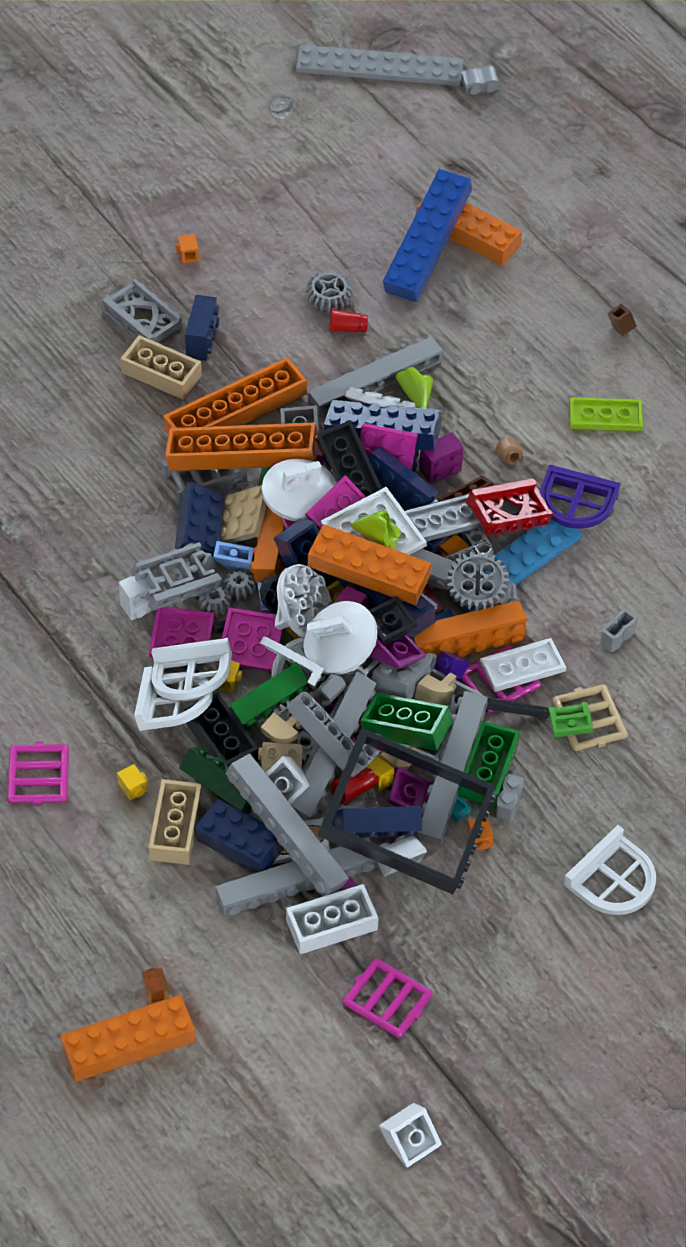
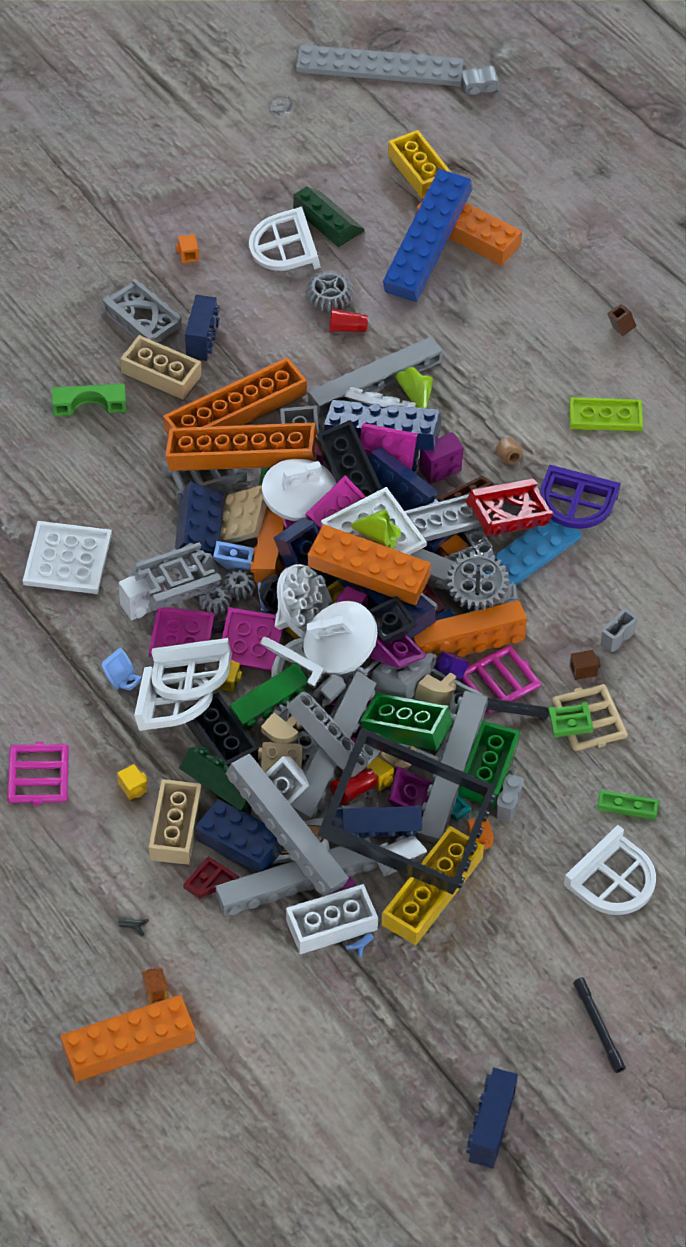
(67, 399): none -> bright green arch
(67, 557): none -> white plate
(120, 670): none -> light blue piece
(134, 924): none -> pearl dark grey bar
(207, 877): none -> dark red wing
(303, 235): none -> white window
(326, 216): none -> dark green slope
(361, 944): none -> medium blue bar
(392, 974): dark pink bar -> none
(410, 1134): white slope -> none
(415, 160): none -> yellow brick
(419, 903): none -> yellow brick
(491, 1117): none -> dark blue brick
(522, 664): white tile -> none
(584, 664): none -> reddish brown brick
(612, 1053): none -> black piece
(627, 805): none -> bright green tile

